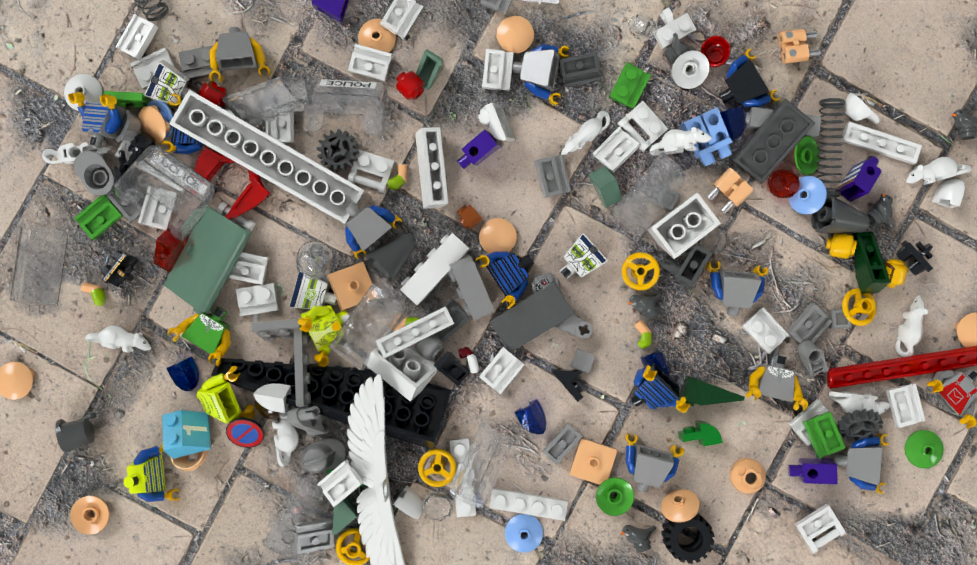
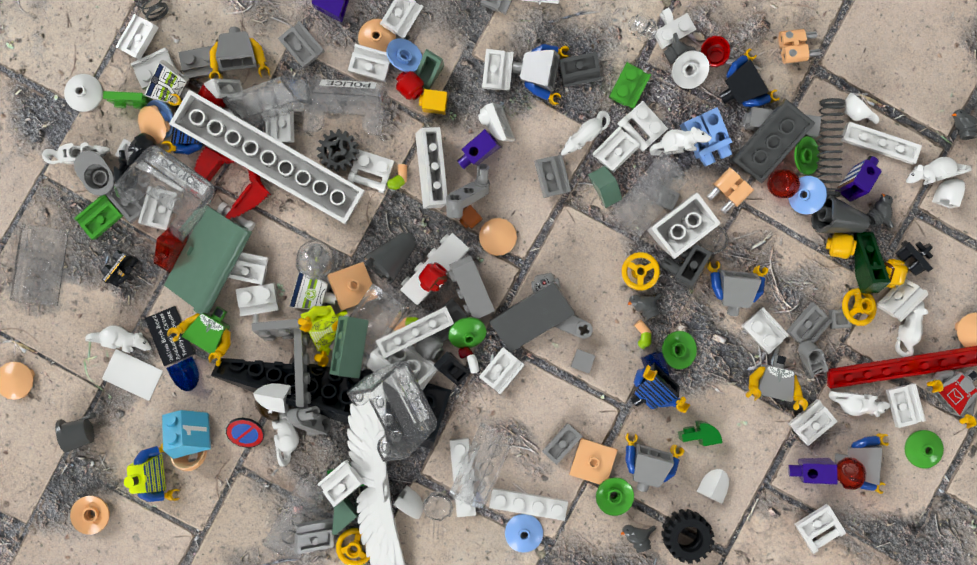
(96, 292): lime arm -> none
(99, 118): torso -> none
(130, 127): light grey piece -> none
(132, 374): none -> white sticker
(167, 348): none -> black sticker
(220, 400): neon yellow torso -> none
(223, 87): none -> white slope
(301, 44): none -> light grey plate
(323, 455): light grey piece -> none
(349, 347): none -> sand green panel
(367, 226): light grey torso -> none
(399, 408): none -> clear windscreen
(404, 55): none -> light blue dish
(424, 473): yellow piece -> none
(433, 101): none -> yellow brick
(433, 277): none -> red head
(467, 332): none -> bright green dish
(469, 193): none -> light grey beam
(508, 273): torso -> none
(515, 34): light nougat dish -> none
(532, 417): clear blue brick -> none
(566, 376): black slope -> none
(582, 258): torso -> none
(680, 505): light nougat dish -> none
(685, 352): none -> bright green dish
(705, 394): dark green slope -> none
(714, 485): none -> white brick
(734, 122): clear blue brick -> none
(741, 469): light nougat piece -> none
(823, 434): bright green plate -> none
(851, 473): none -> clear red hair
(860, 424): dark grey gear -> none
(902, 300): none -> white plate

